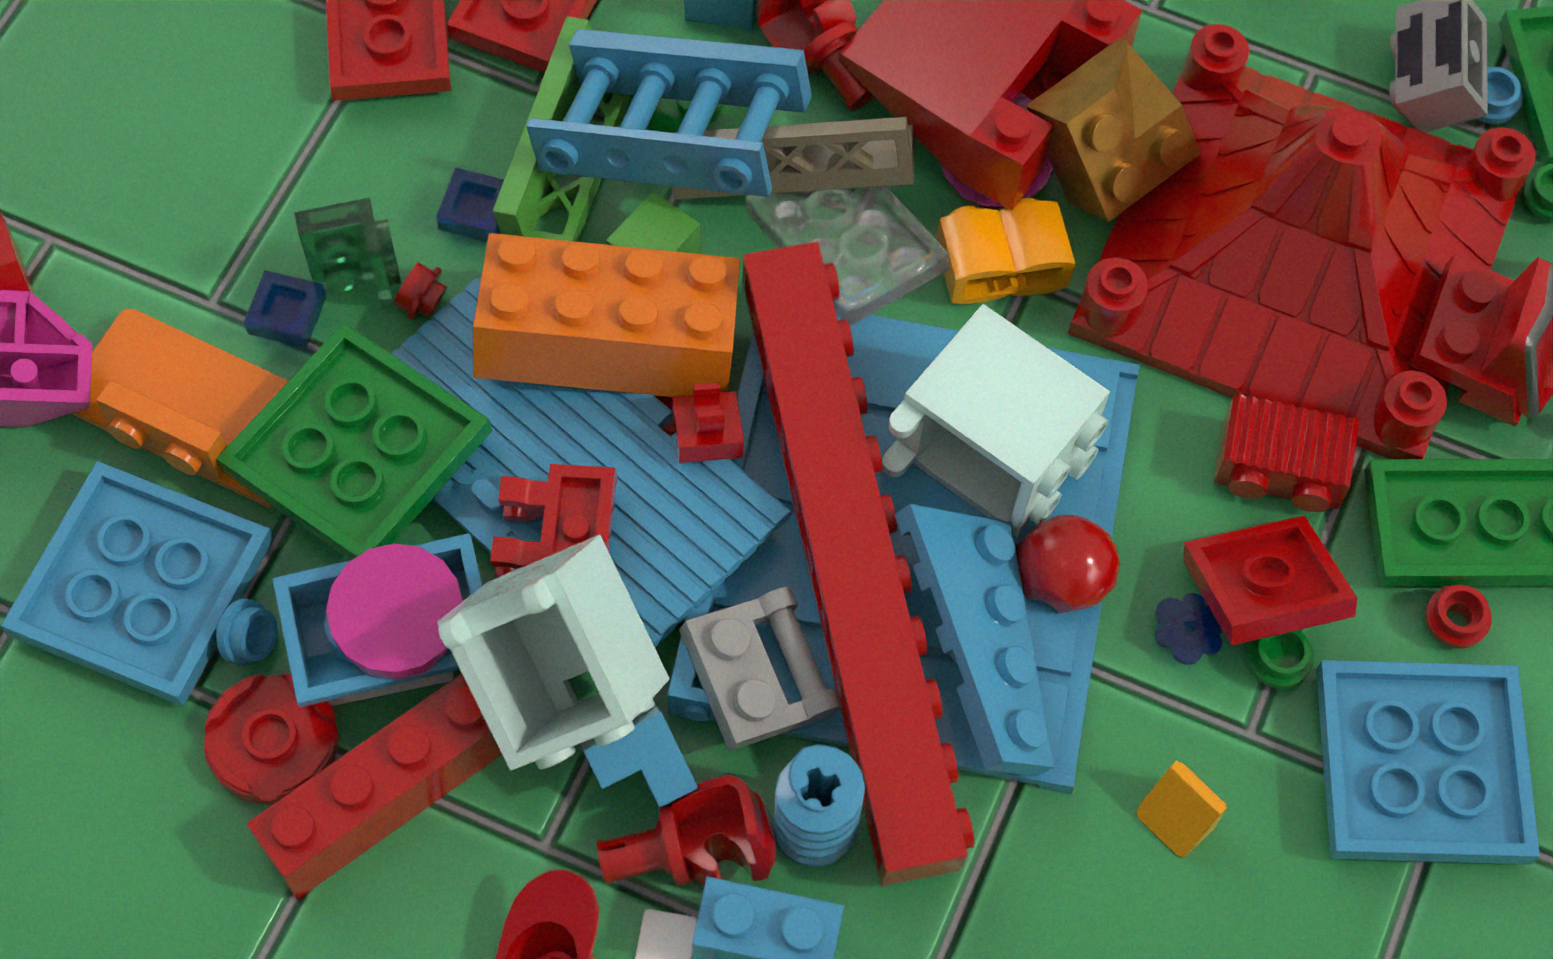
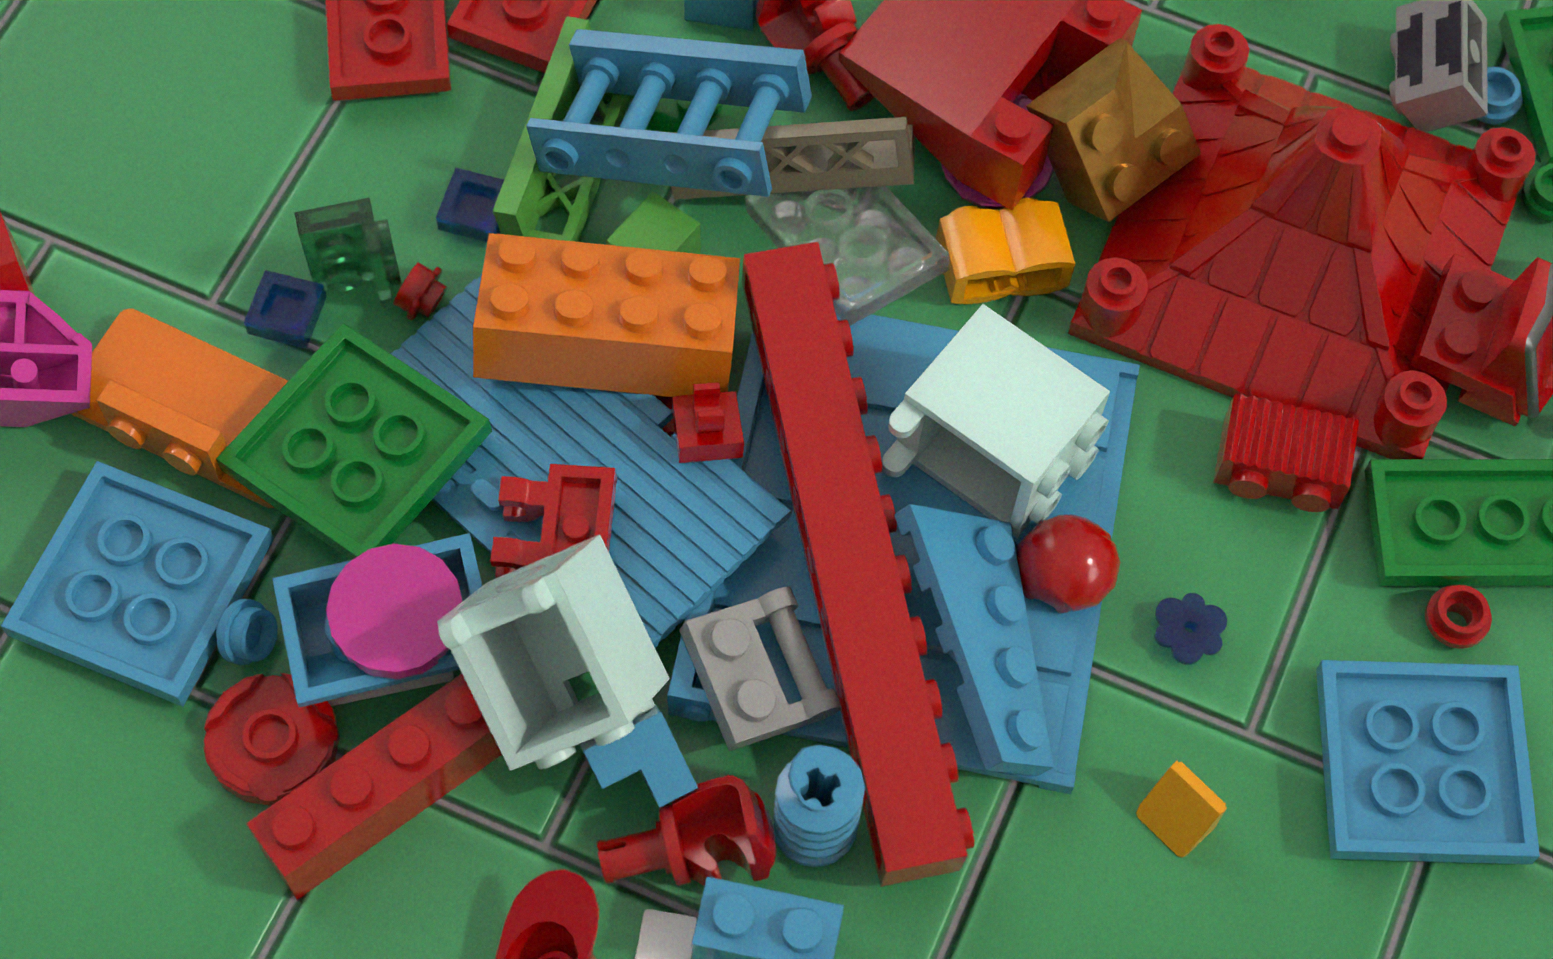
(1269, 580): red plate -> none
(1281, 659): green plate -> none

